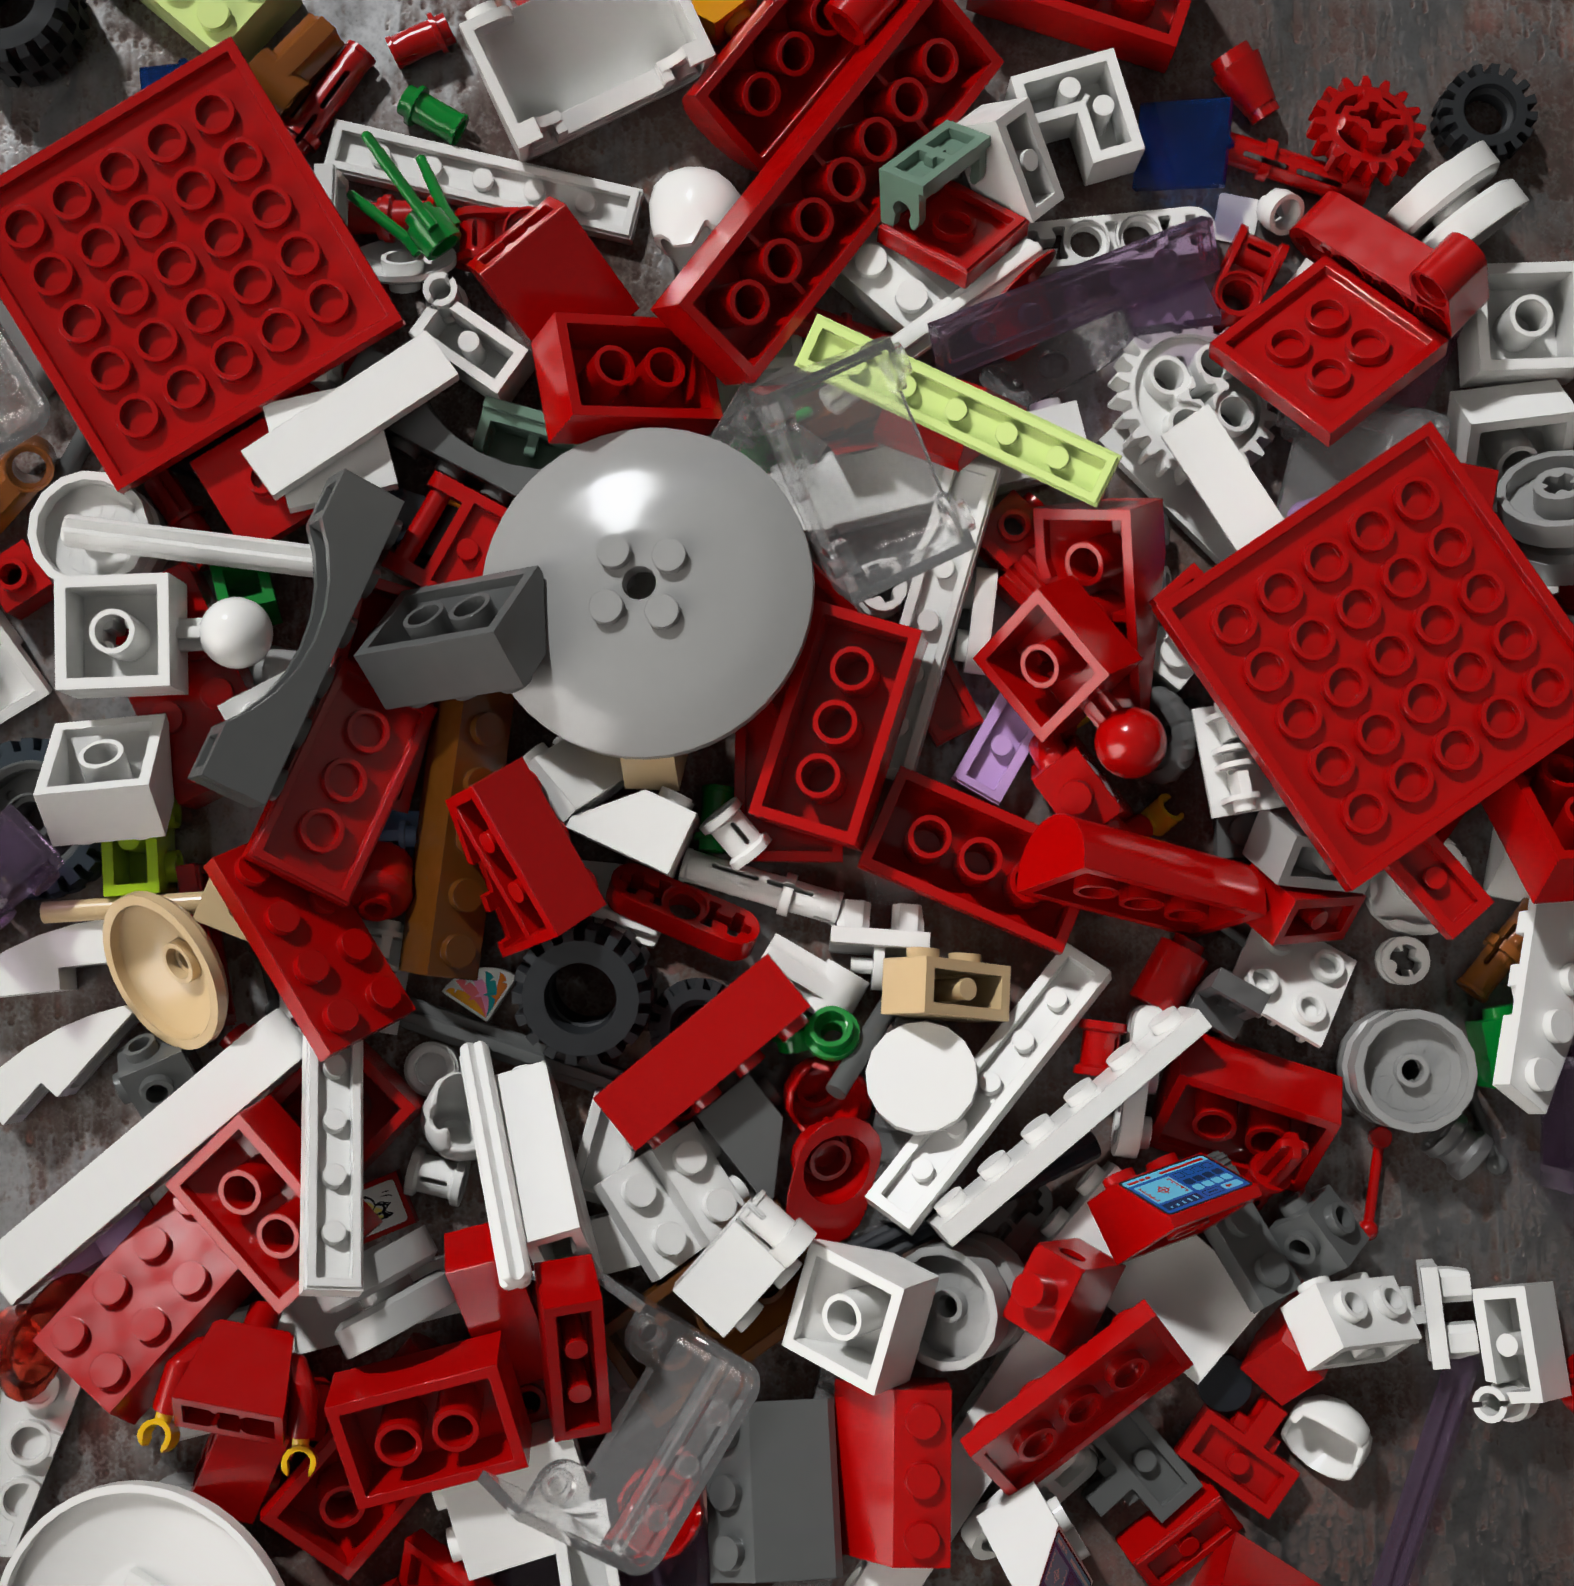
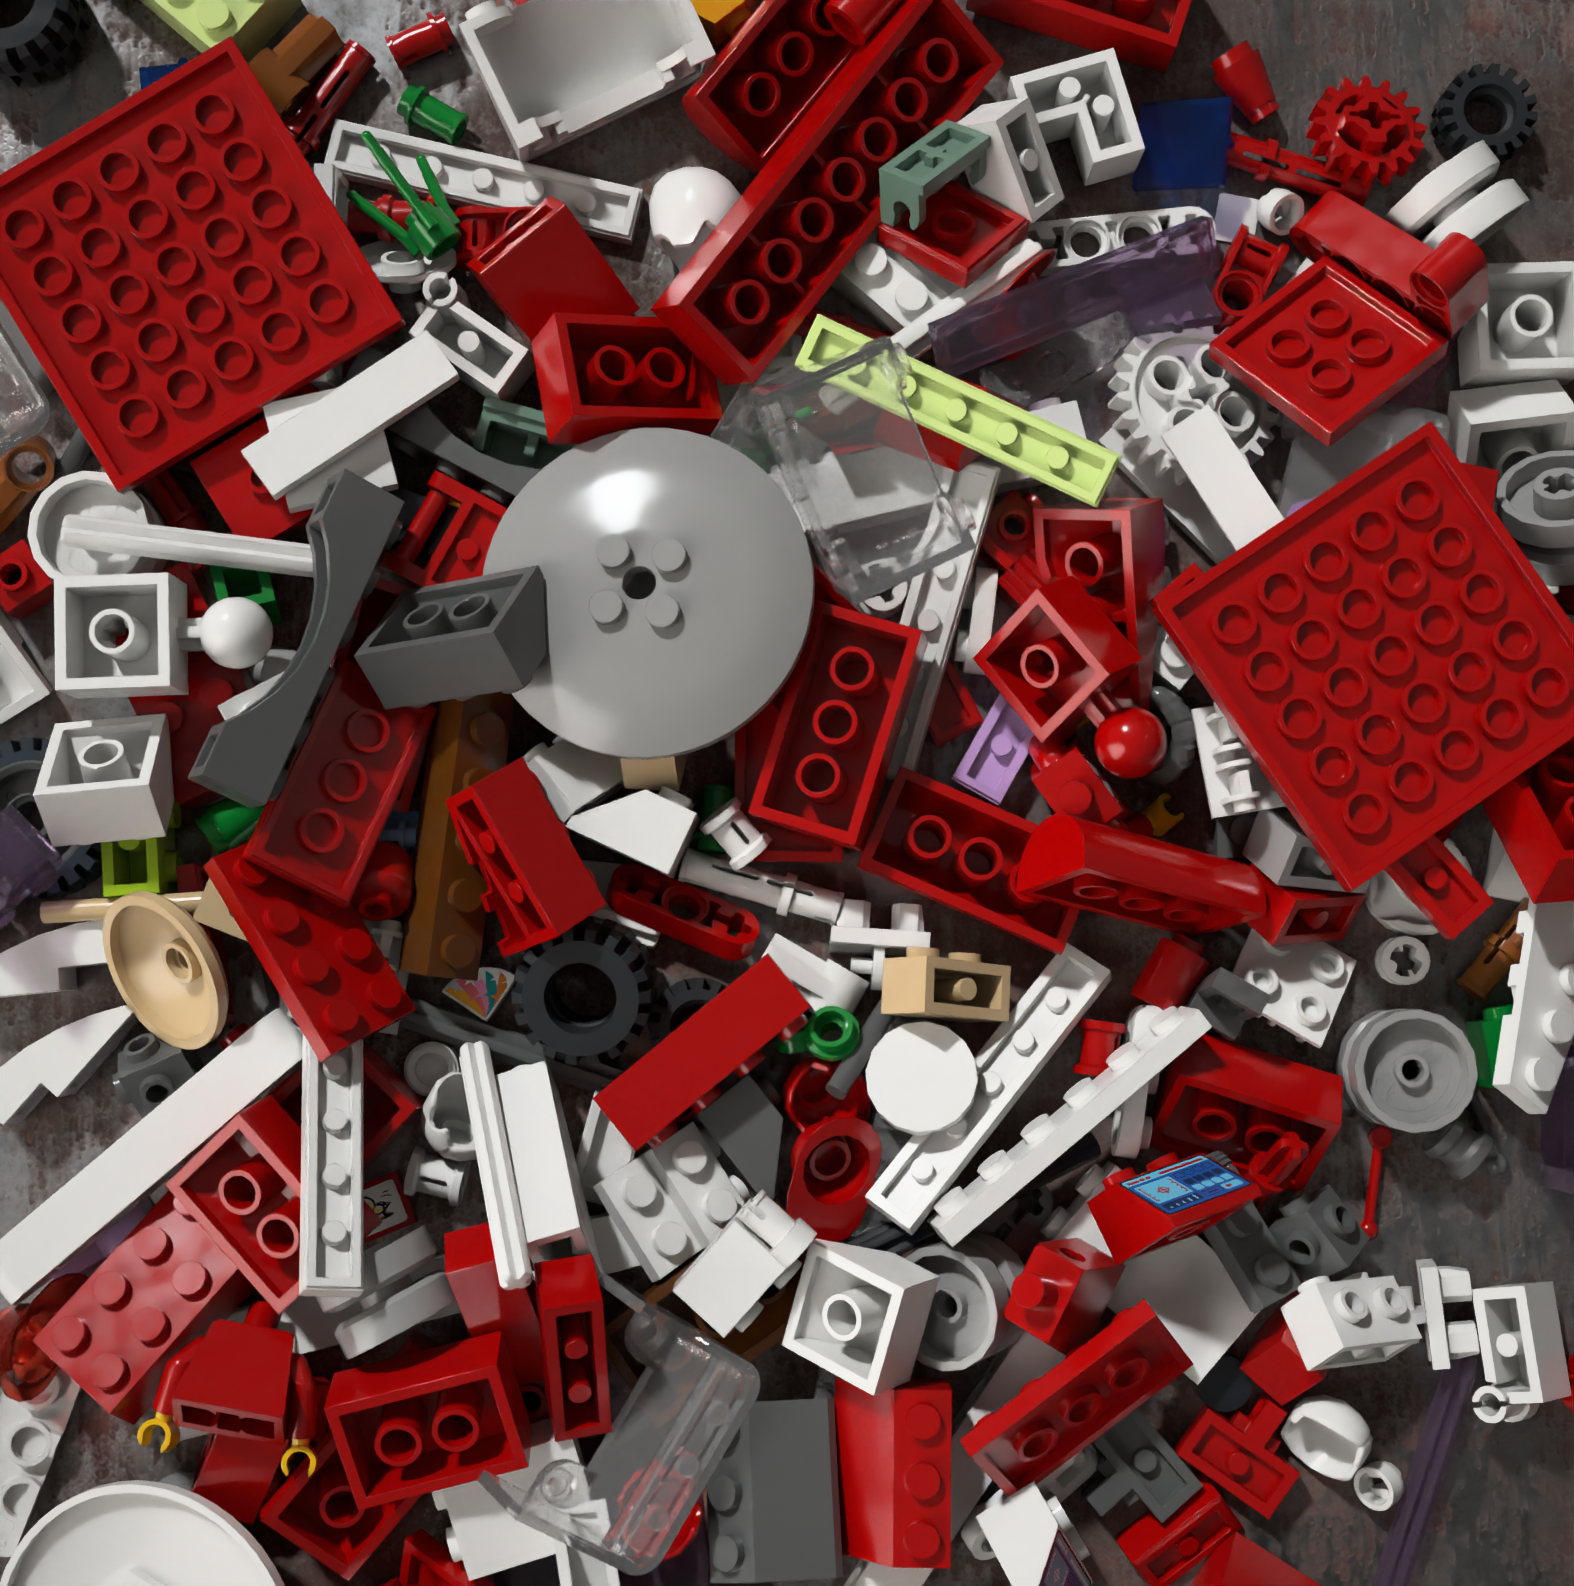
(228, 824): none -> green cone
(1381, 1495): none -> white hinge

